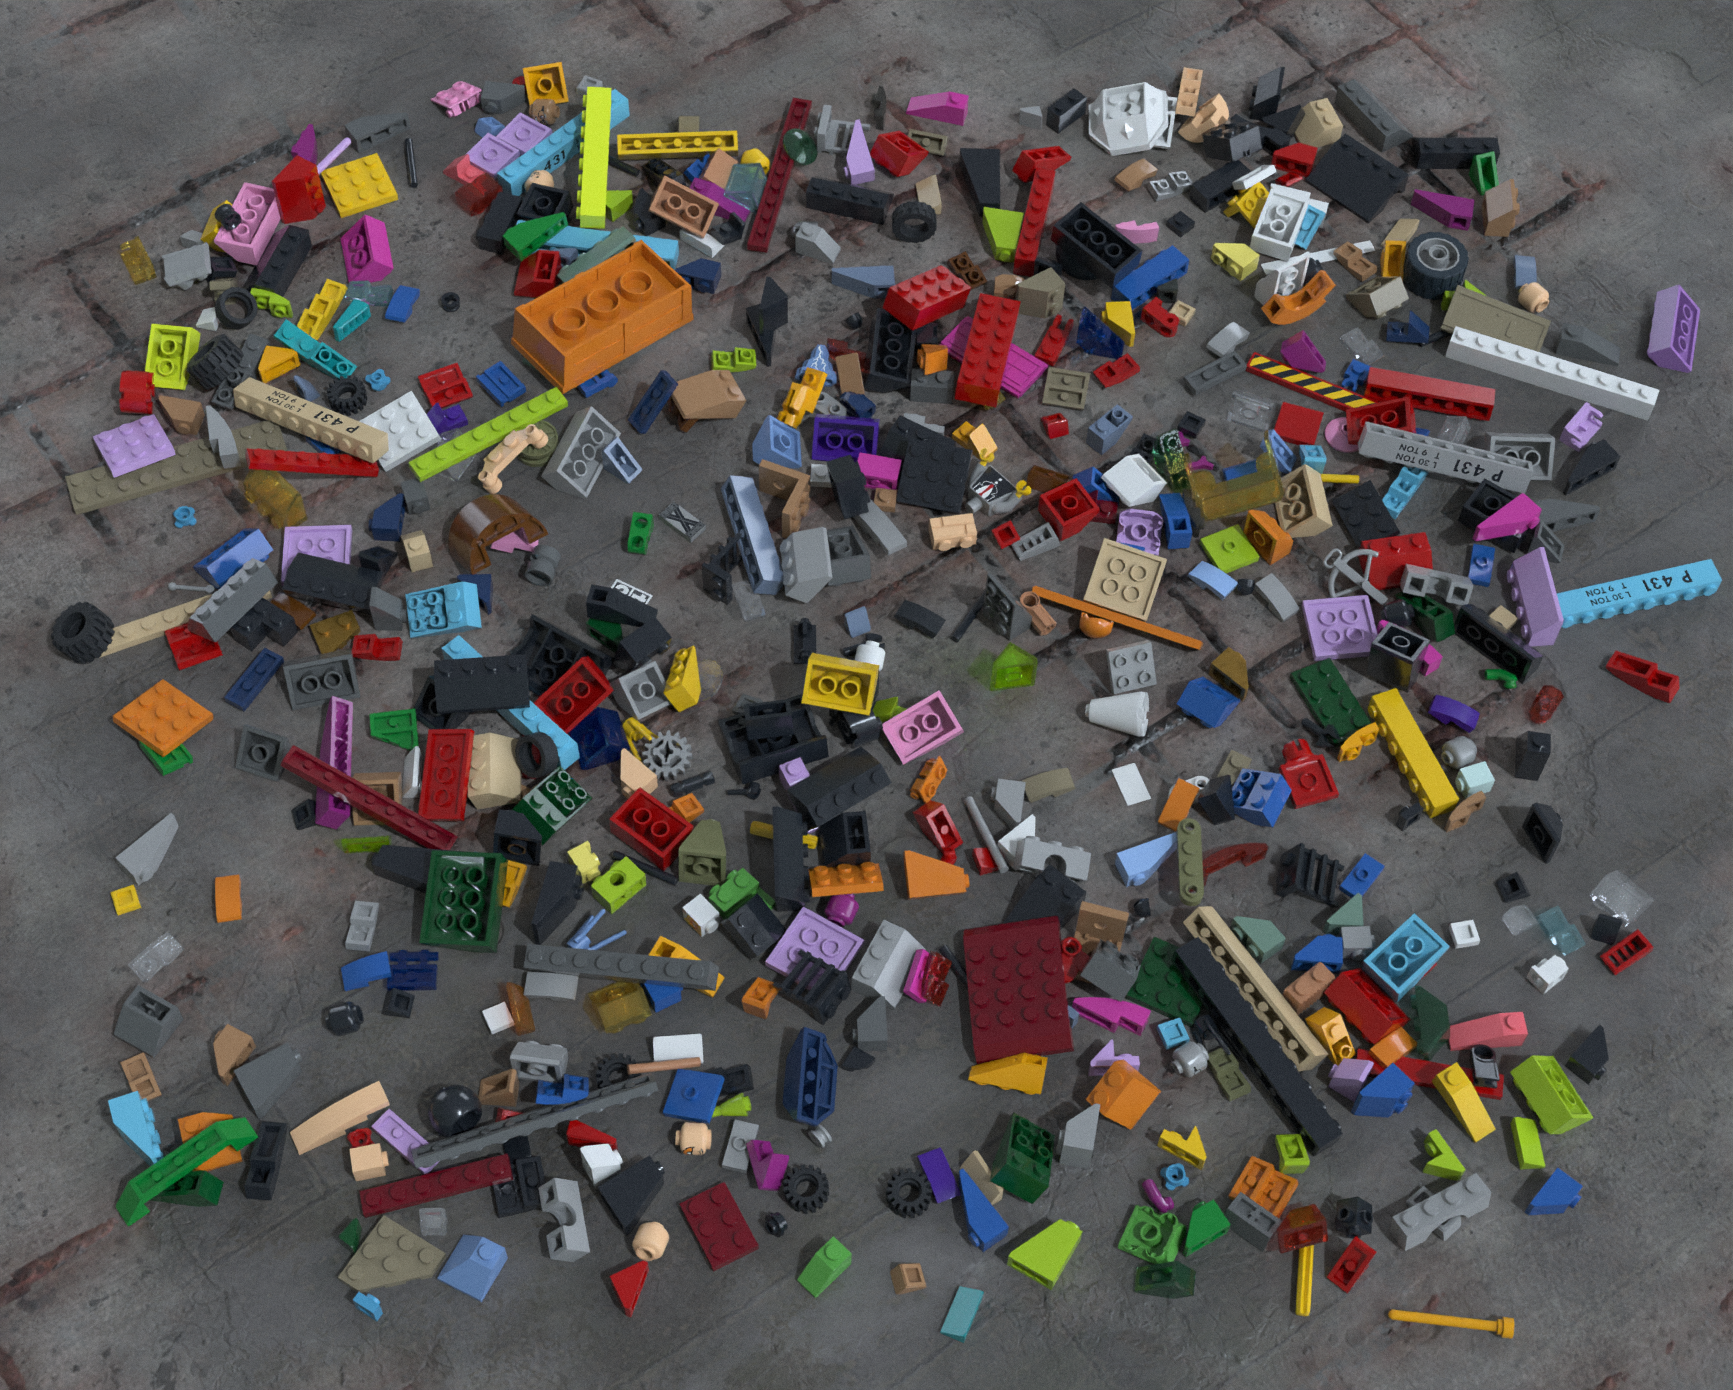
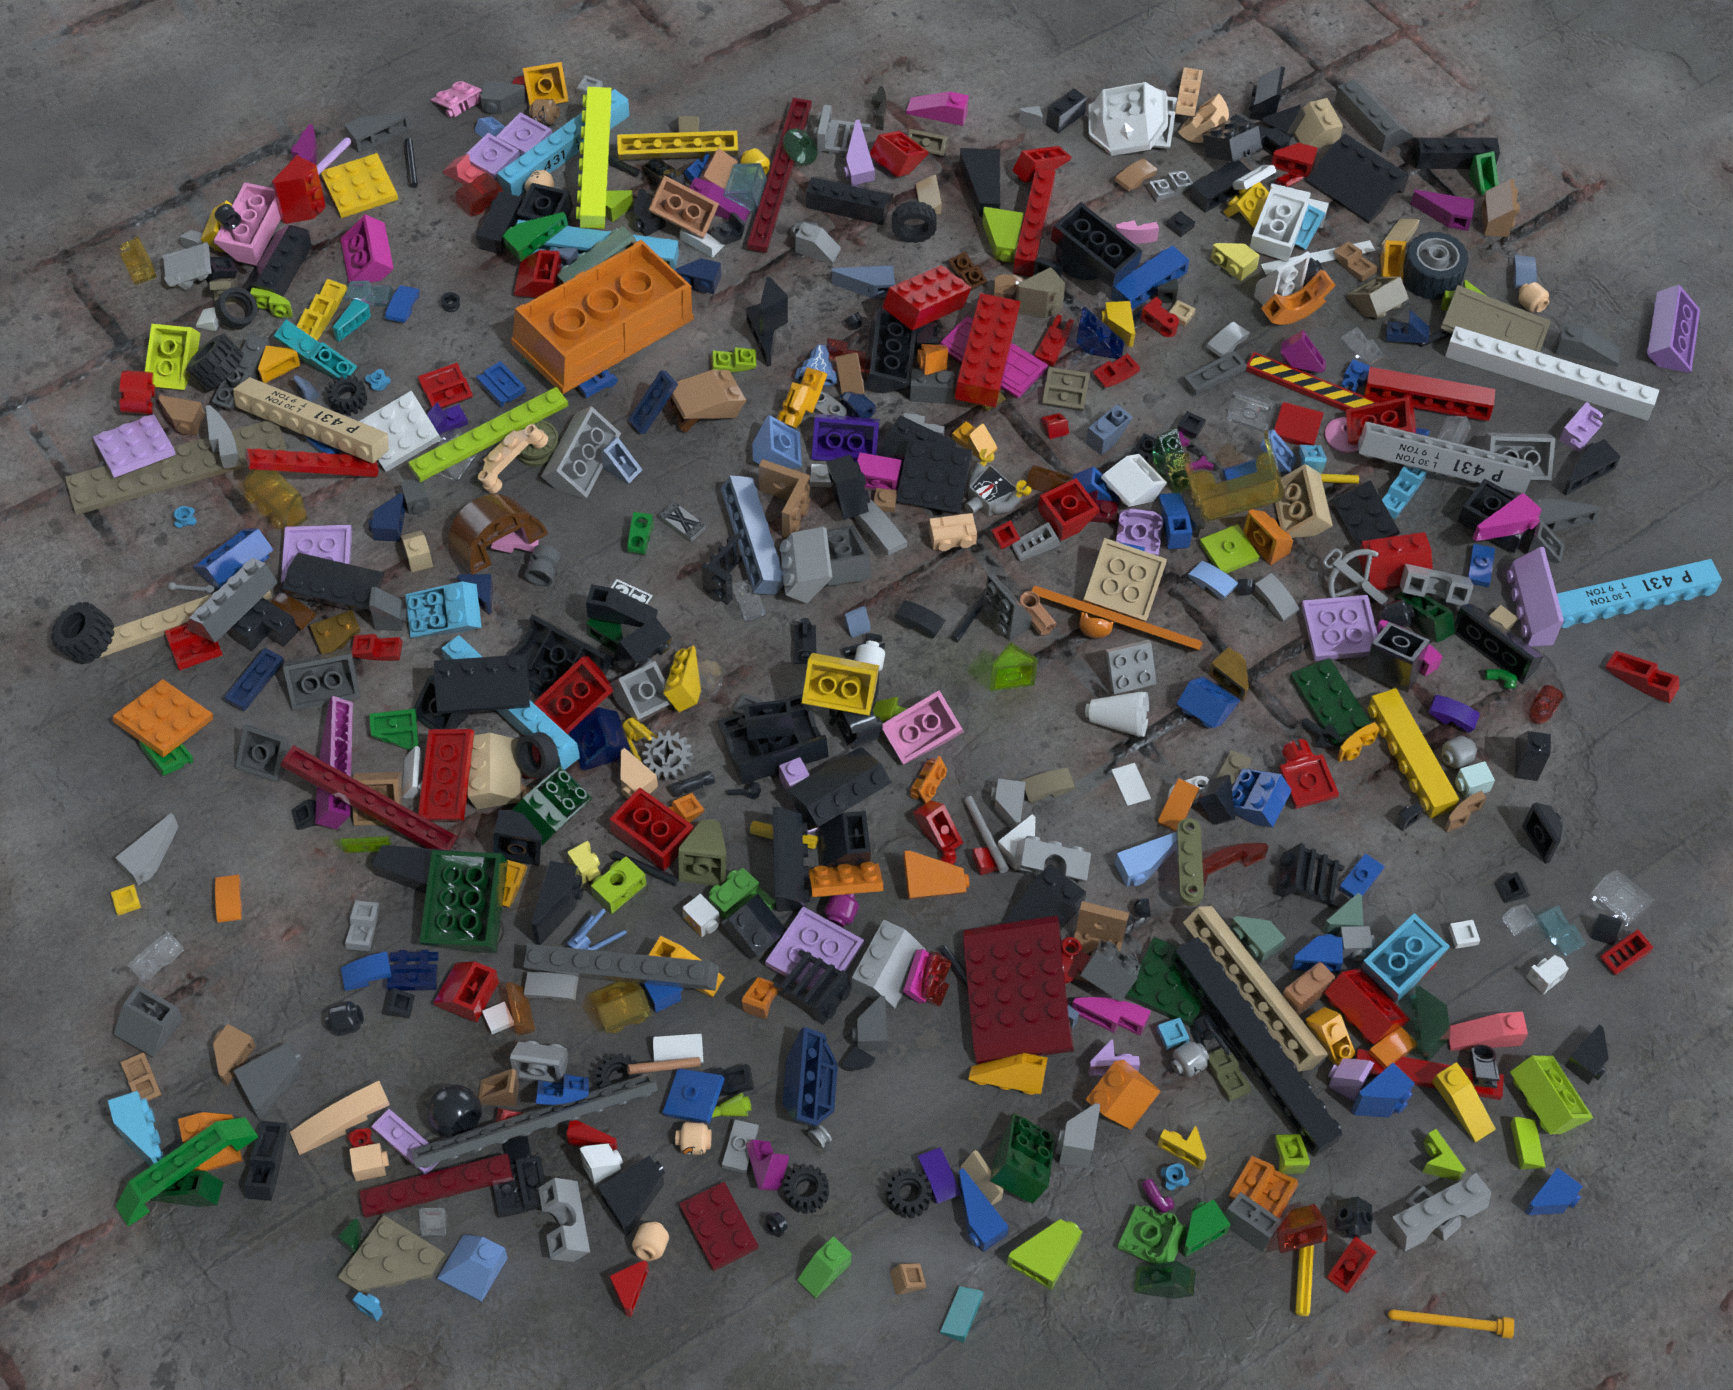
(377, 559): black slope -> none
(467, 990): none -> red slope

